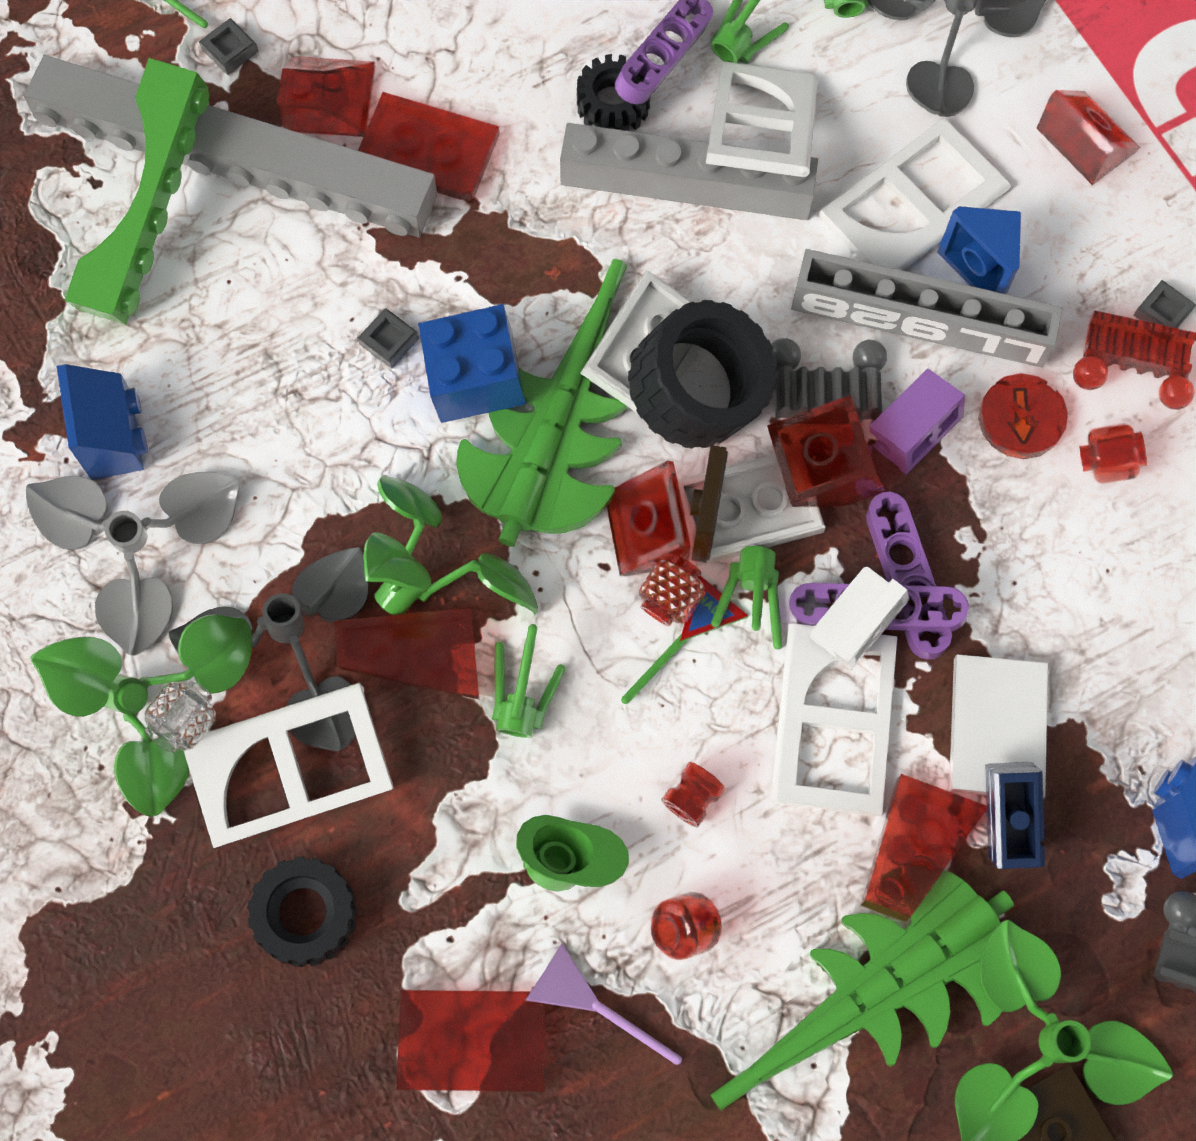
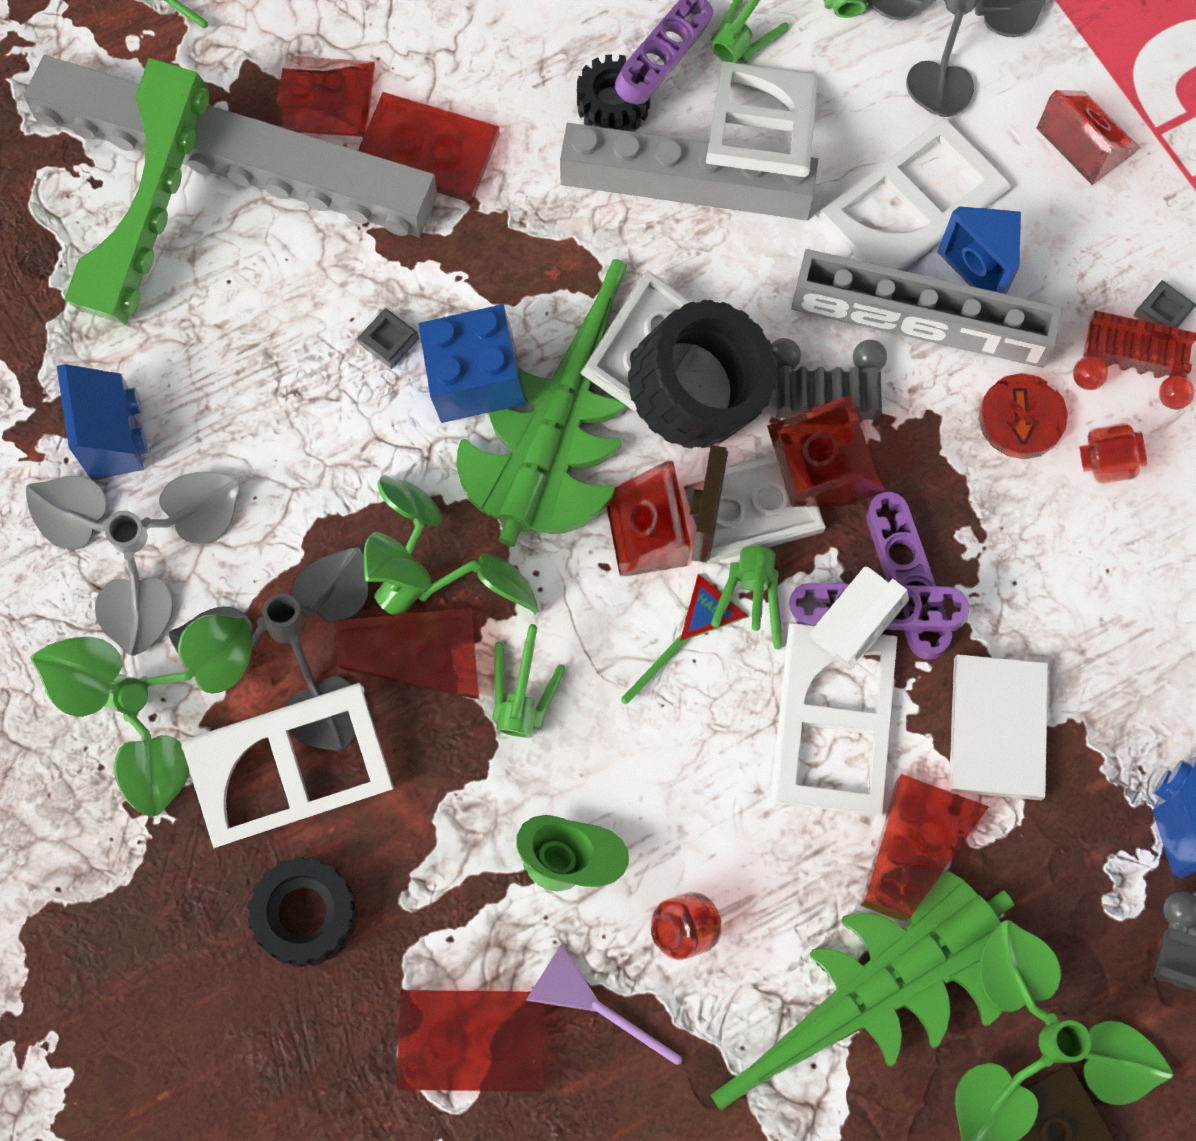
(179, 716): clear head -> none
(228, 46): dark grey tile -> none
(672, 591): clear red head -> none
(693, 794): clear red wheel -> none
(917, 420): medium lavender hinge -> none
(1015, 815): dark blue brick -> none

